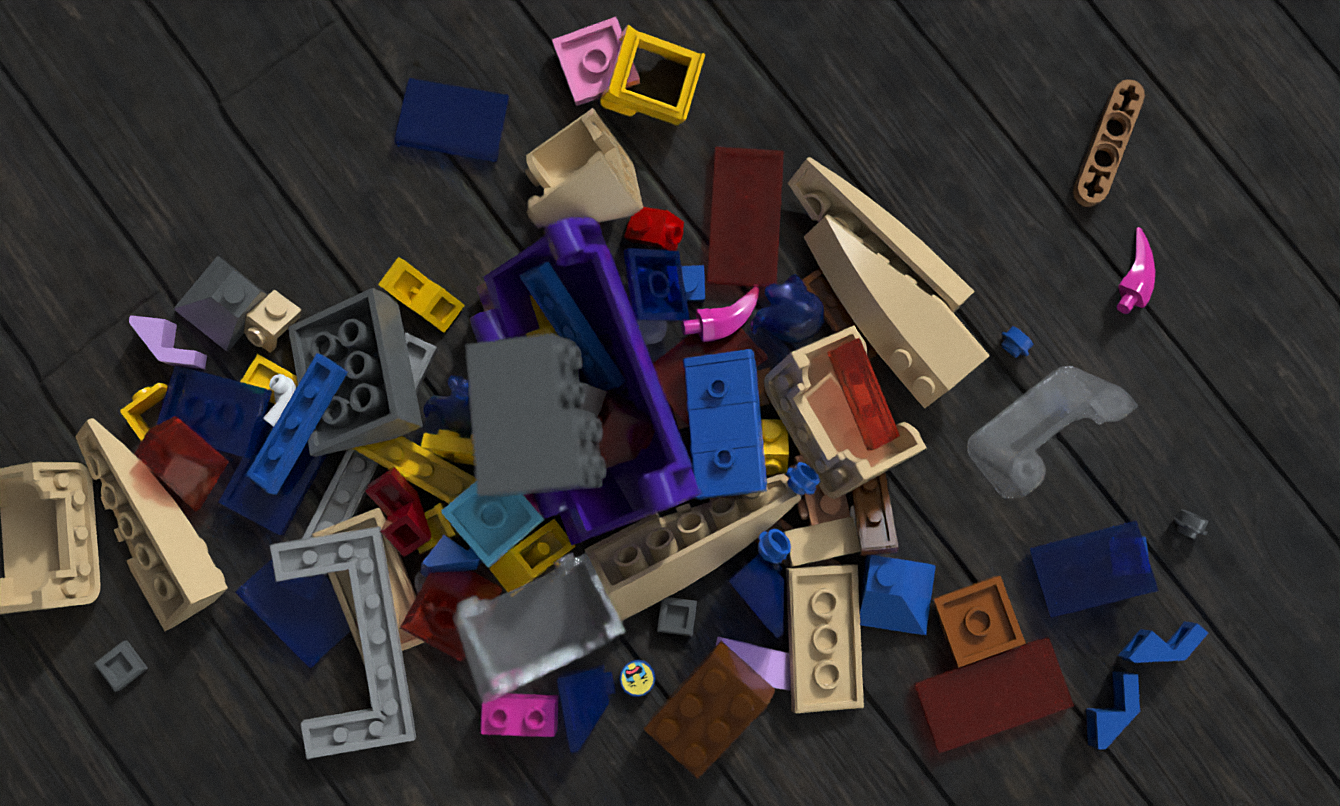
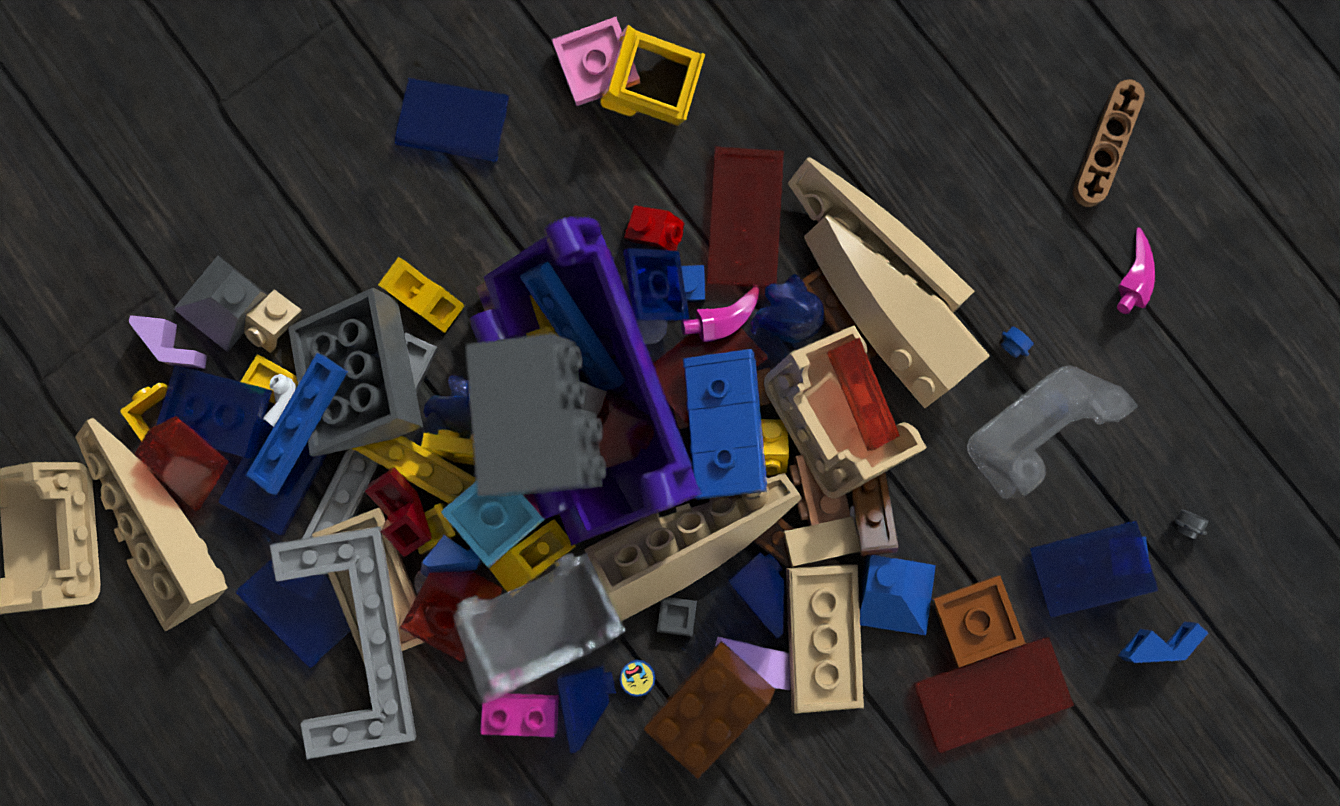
(121, 665): dark grey tile -> none
(582, 175): tan windscreen -> none
(773, 545): blue plate -> none
(803, 479): blue plate -> none
(1108, 723): blue slope -> none

